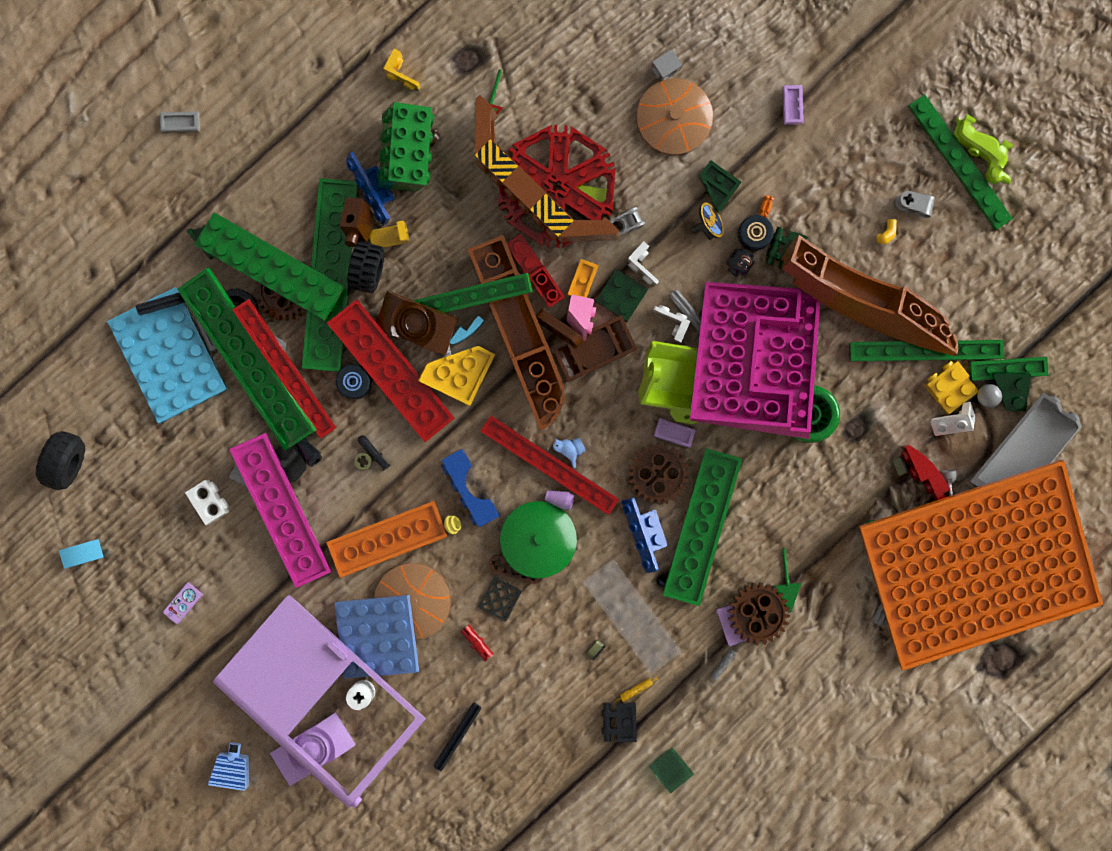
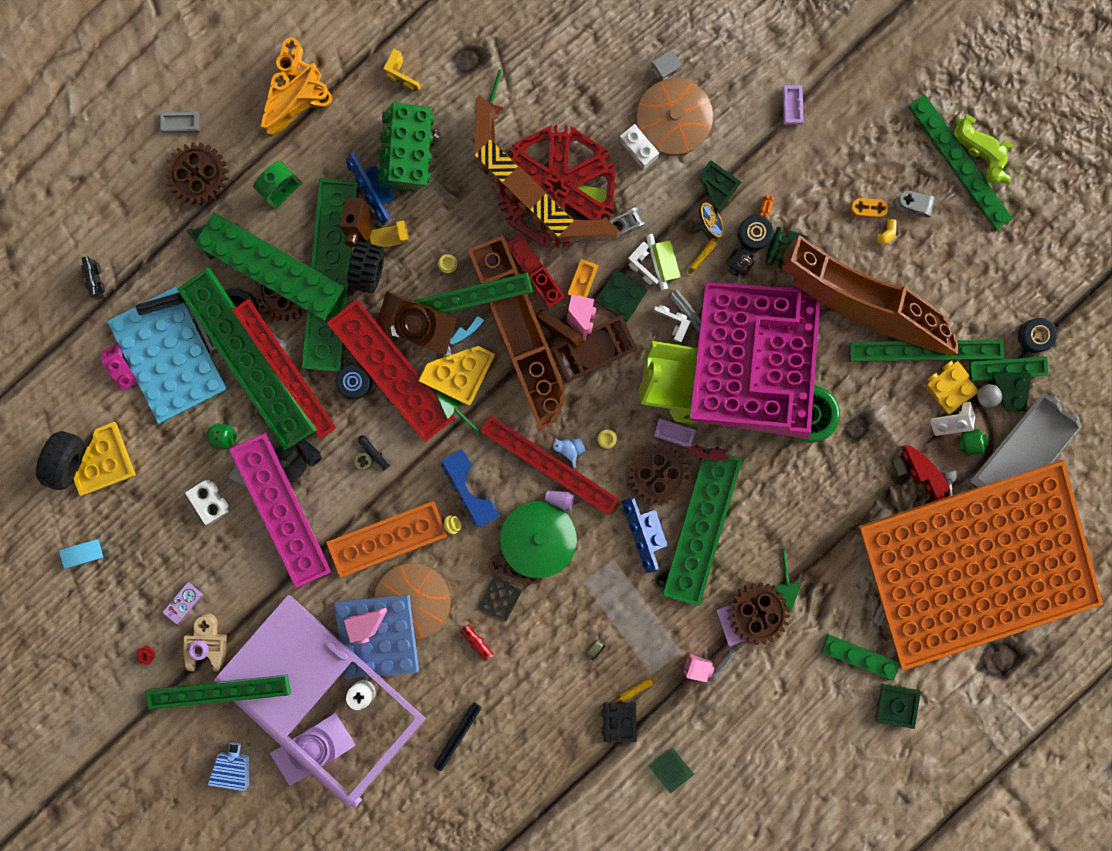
(93, 284): none -> black plate
(103, 461): none -> yellow plate
(117, 367): none -> dark pink bracket
(150, 655): none -> red plate
(186, 187): none -> reddish brown gear
(194, 654): none -> lavender plate
(215, 642): none -> tan piece
(218, 692): none -> green plate
(221, 436): none -> green head
(271, 178): none -> green window
(296, 91): none -> light orange piece
(364, 625): none -> bright pink slope
(447, 263): none -> light yellow plate
(450, 405): none -> green piece
(607, 439): none -> light yellow plate
(639, 146): none -> white brick
(650, 240): none -> white bar
(666, 261): none -> tile
(698, 668): none -> bright pink slope
(703, 255): none -> yellow piece
(713, 454): none -> dark red slope
(860, 657): none -> green plate
(870, 213): none -> light orange beam
(898, 706): none -> dark green plate
(973, 442): none -> green head
(1044, 336): none -> black wheel

